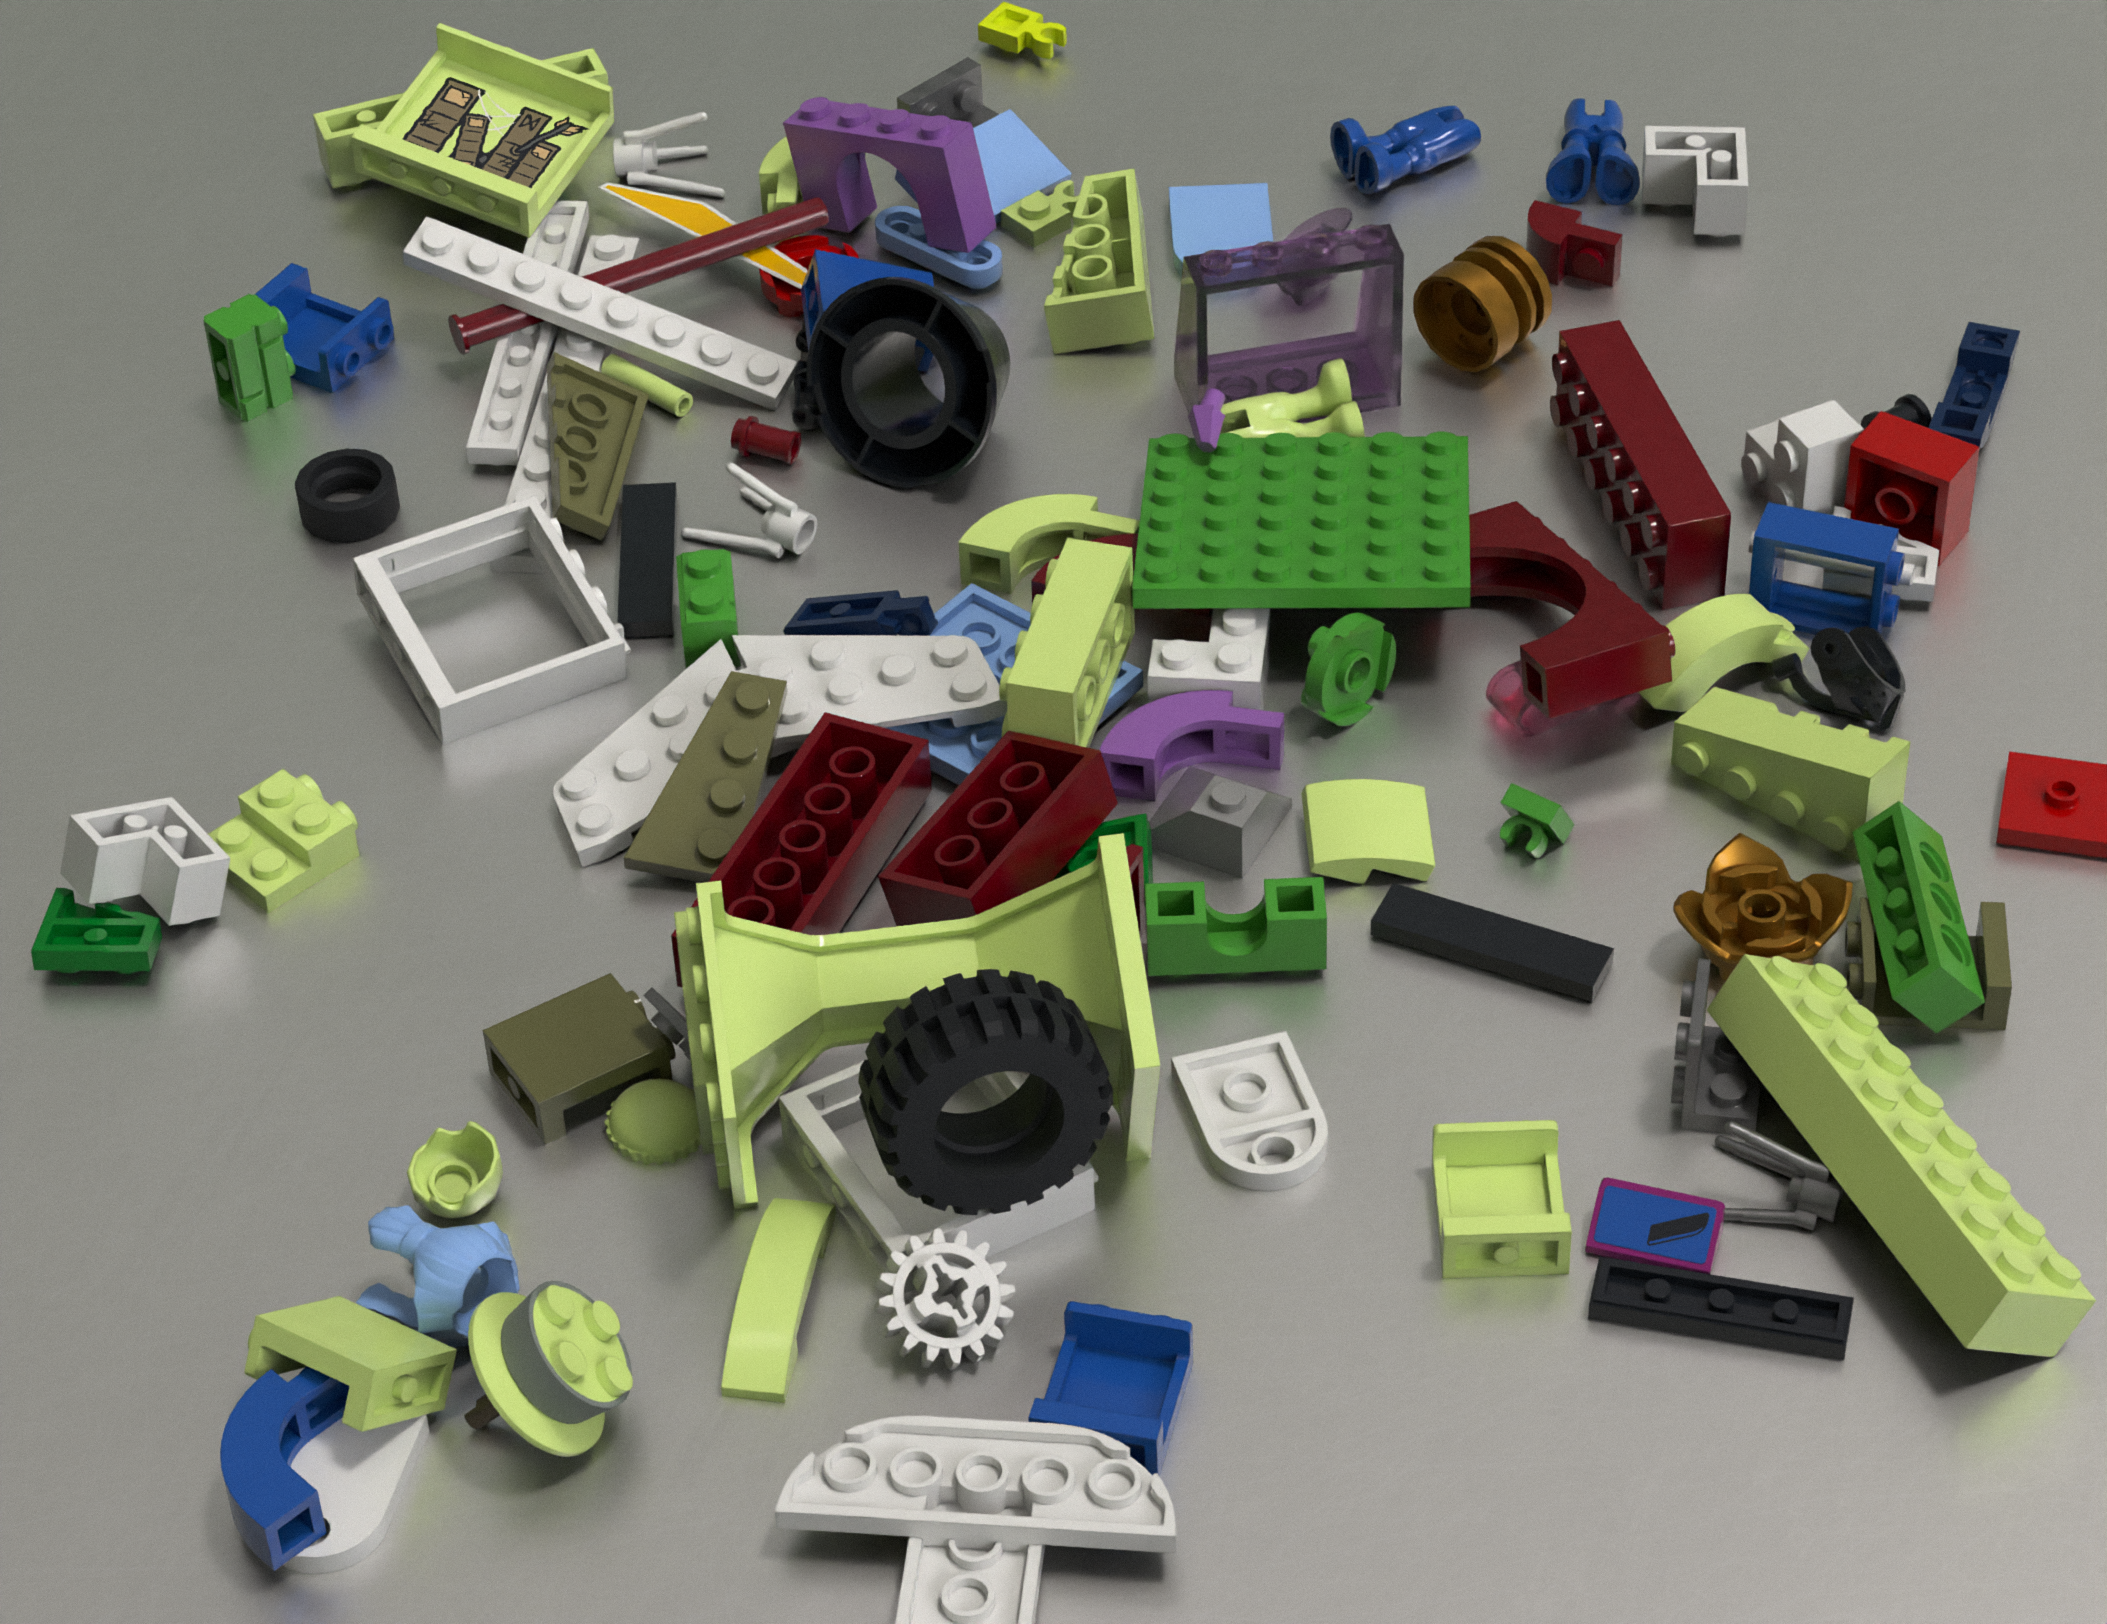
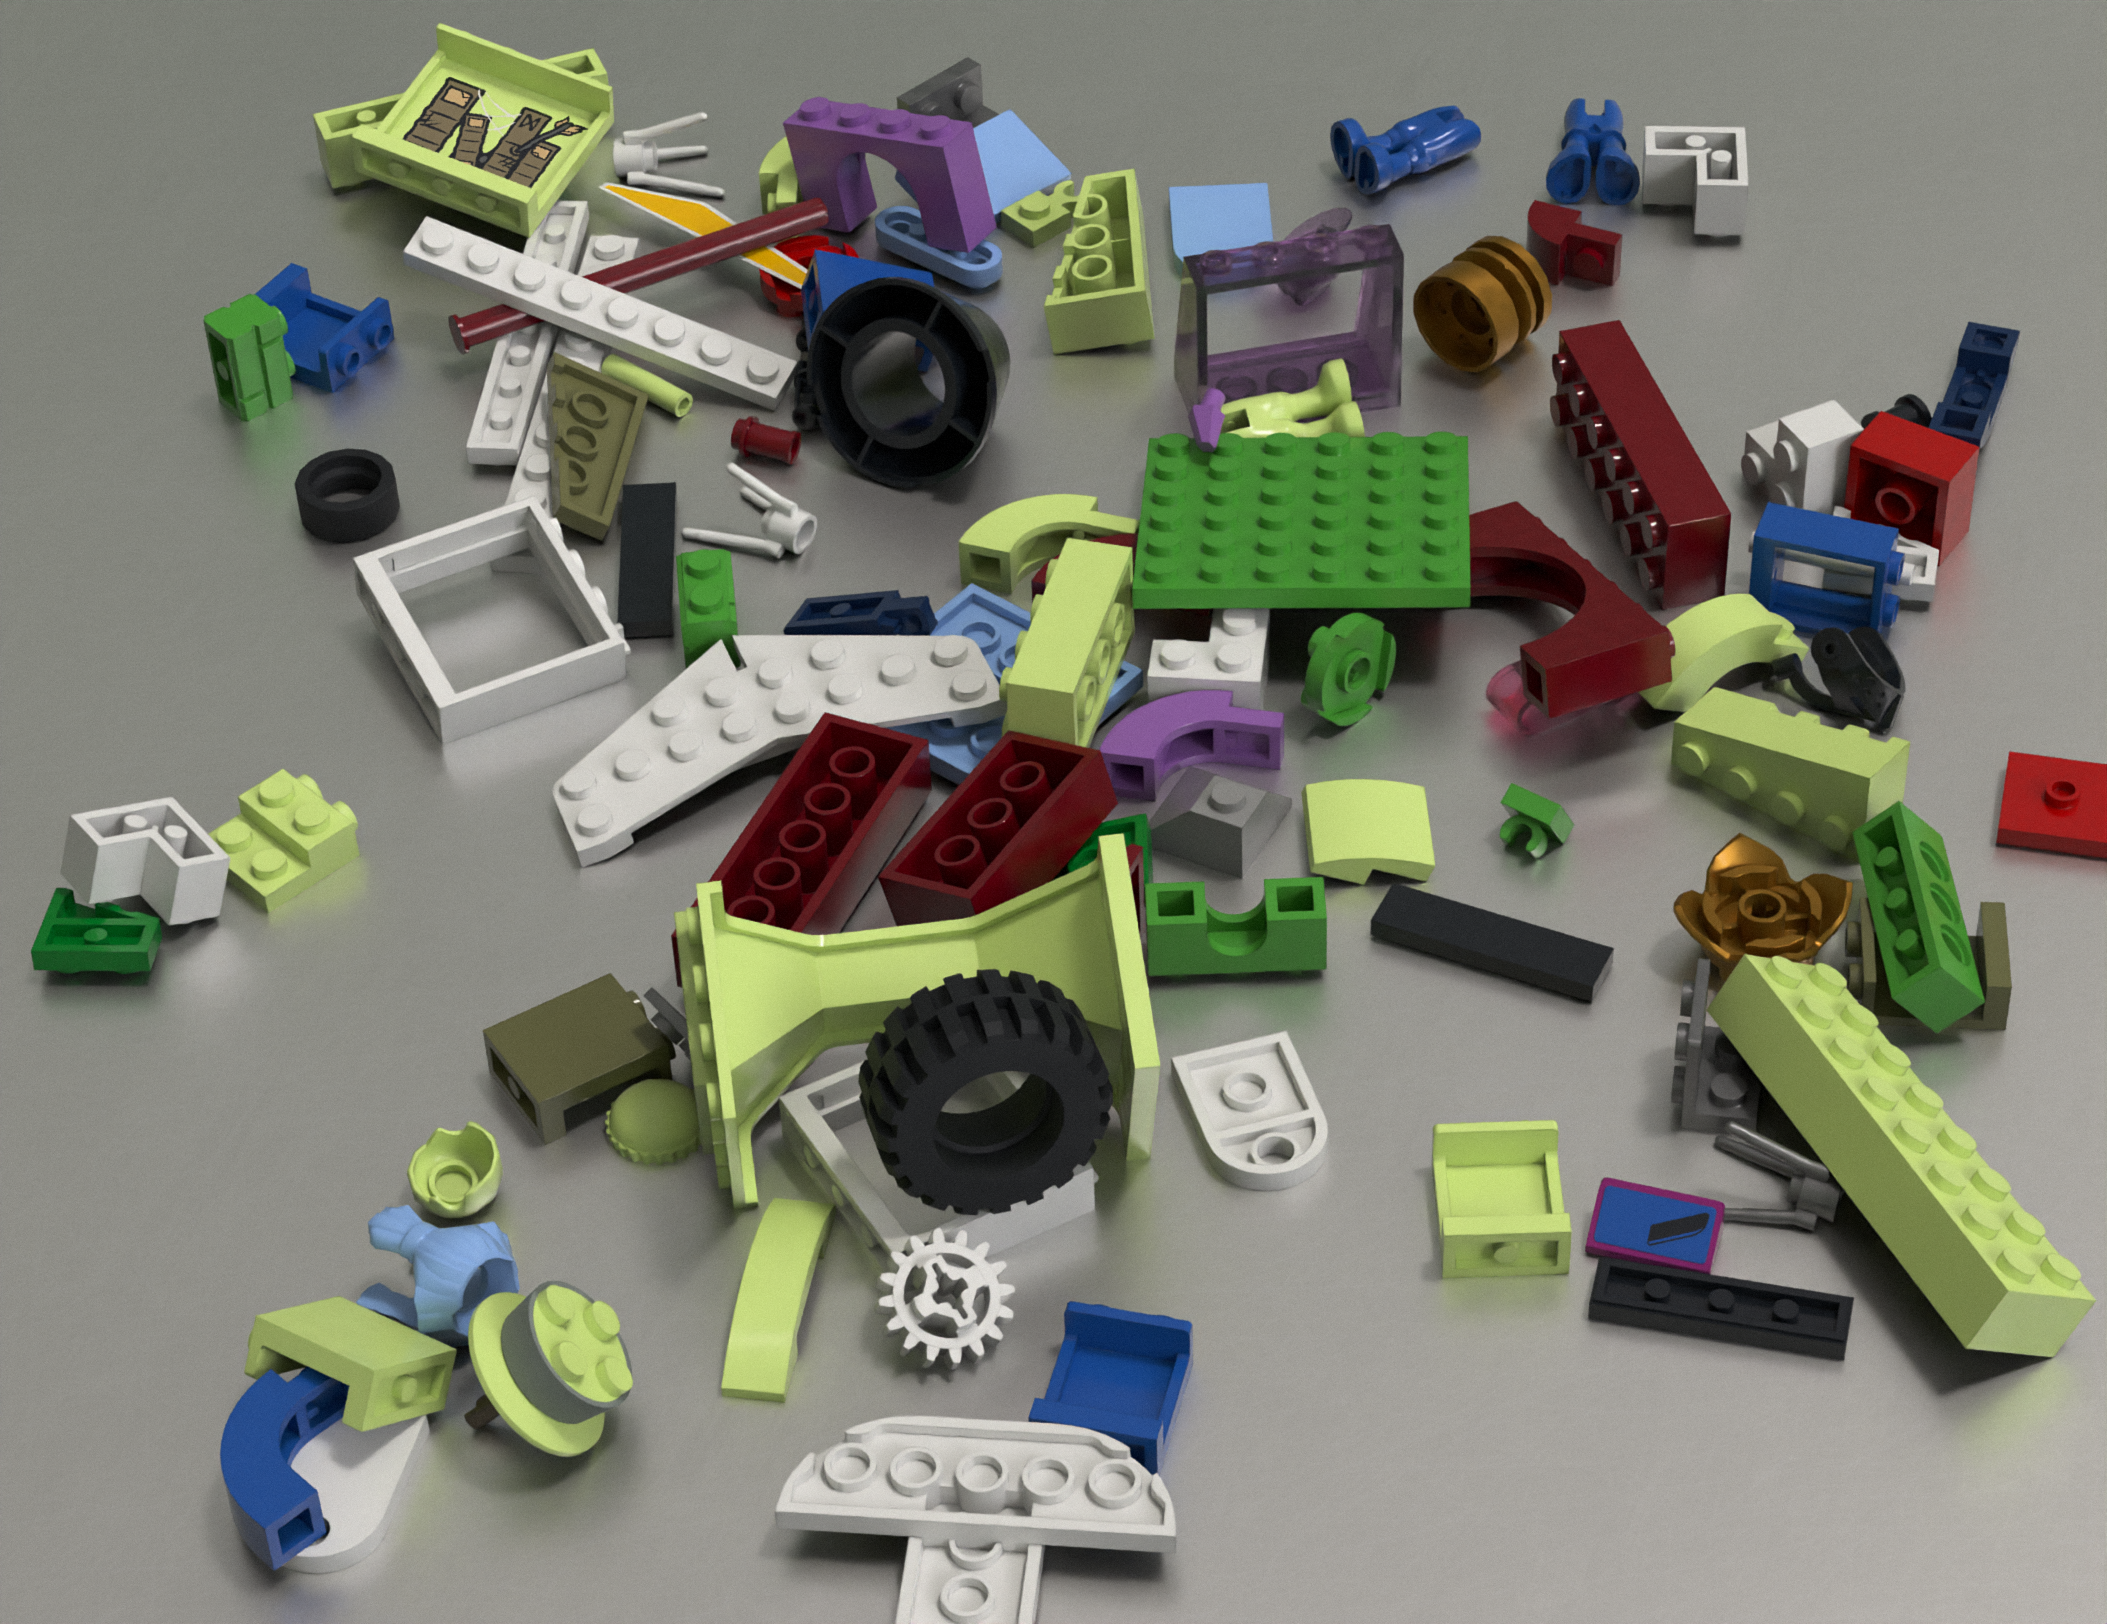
(713, 784): olive wing -> none
(1016, 28): neon yellow plate -> none

